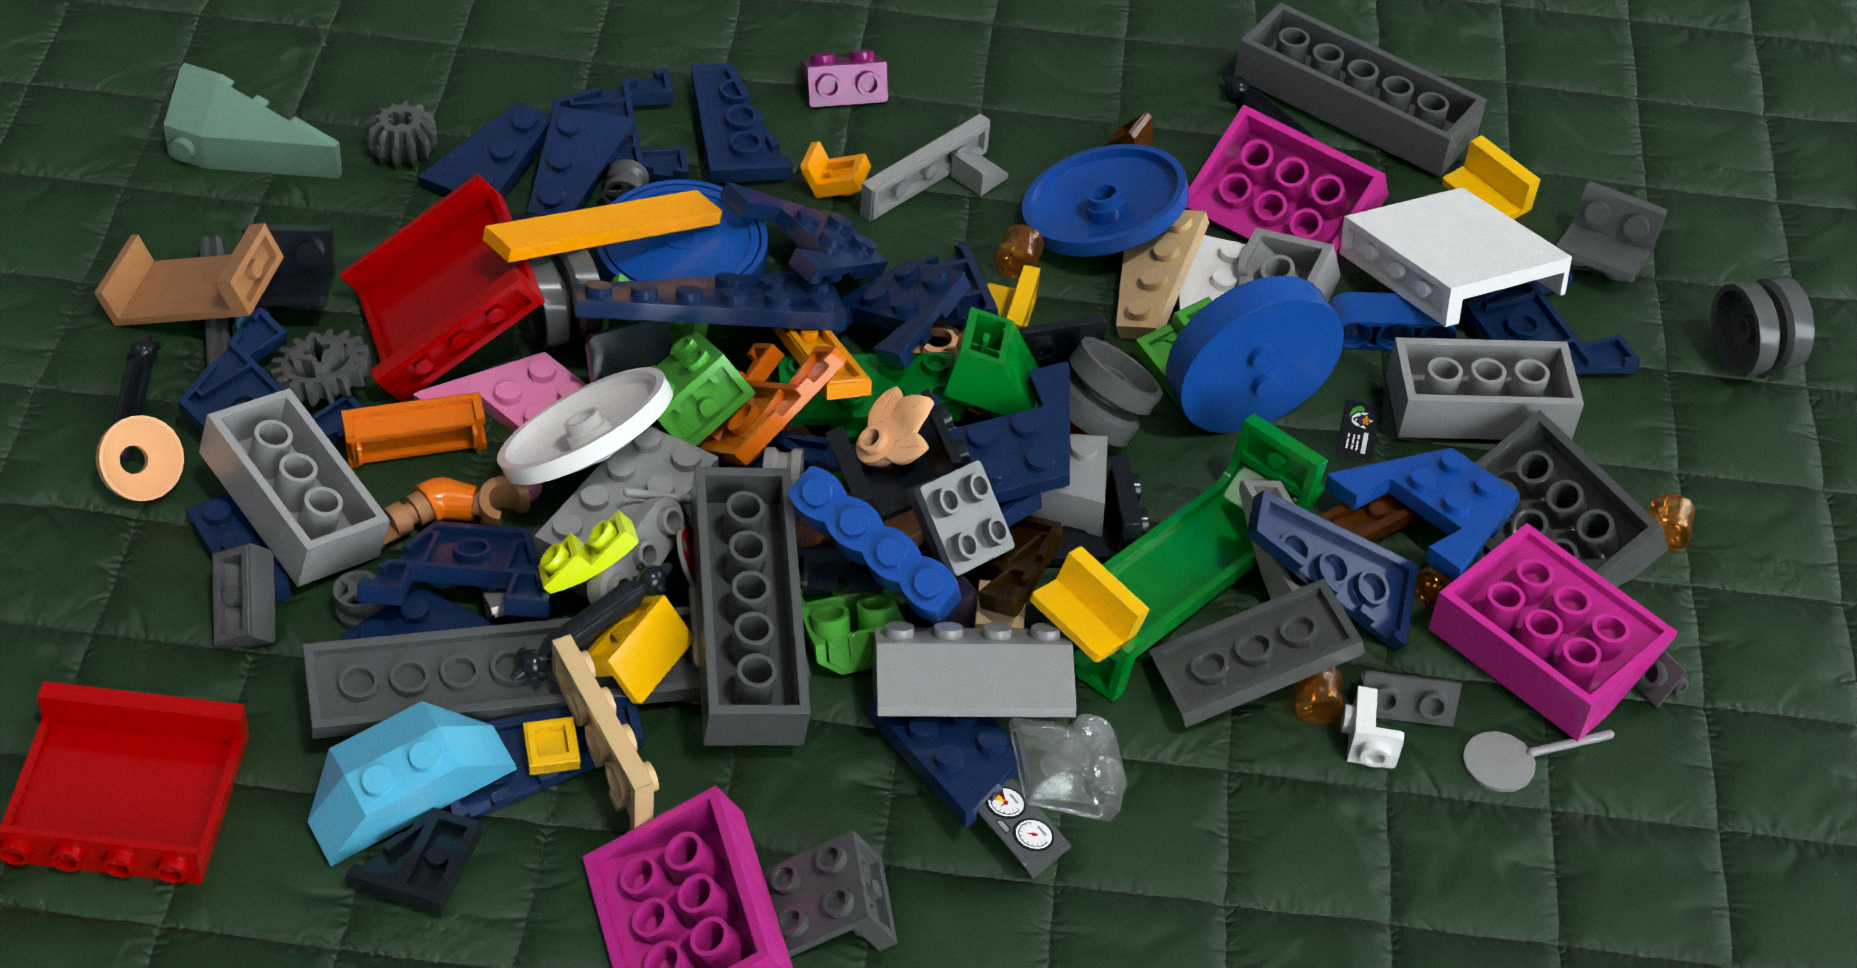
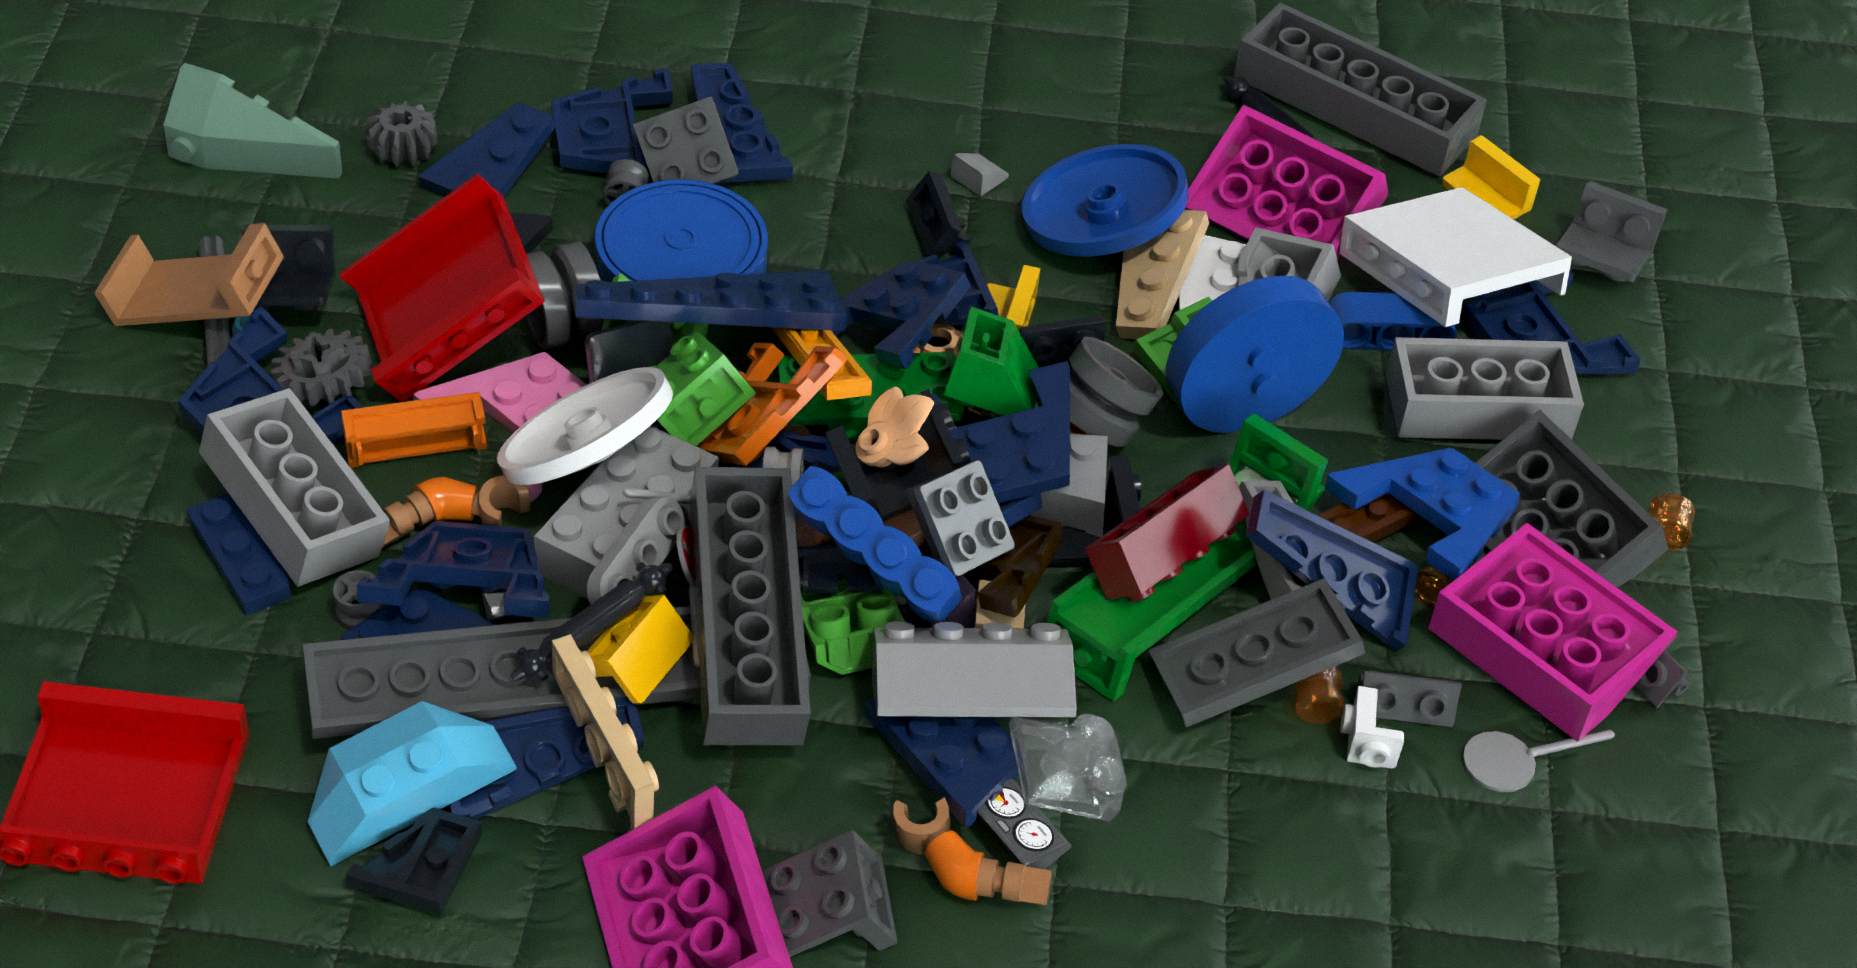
(135, 383): black wheel -> none
(161, 453): light nougat piece -> none
(243, 597): dark grey slope -> none
(551, 745): yellow tile -> none
(575, 156): dark blue wing -> none
(576, 562): neon yellow slope -> none
(601, 225): light orange tile -> none
(687, 144): none -> dark grey bracket
(826, 239): dark blue wing -> none
(835, 175): light orange bracket -> none
(846, 79): bracket -> none
(922, 168): light grey tile -> none
(935, 215): none -> black plate
(961, 868): none -> medium nougat piece
(1019, 247): clear orange wheel -> none
(1091, 606): yellow panel -> none
(1134, 131): reddish brown slope -> none
(1167, 533): none -> dark red brick
(1358, 430): black sticker -> none
(1762, 325): dark grey wheel -> none

